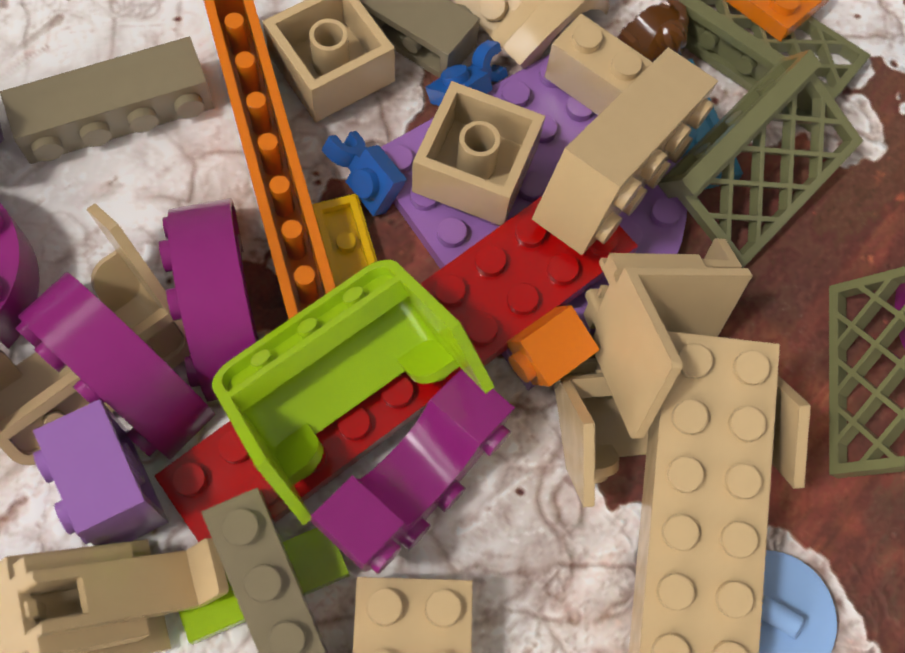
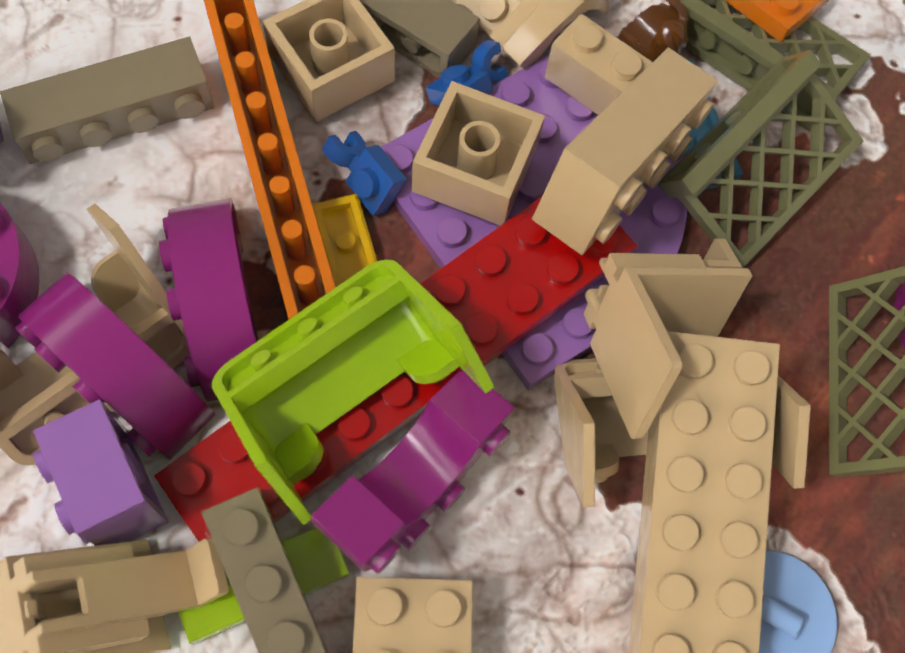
(551, 347): orange brick -> none

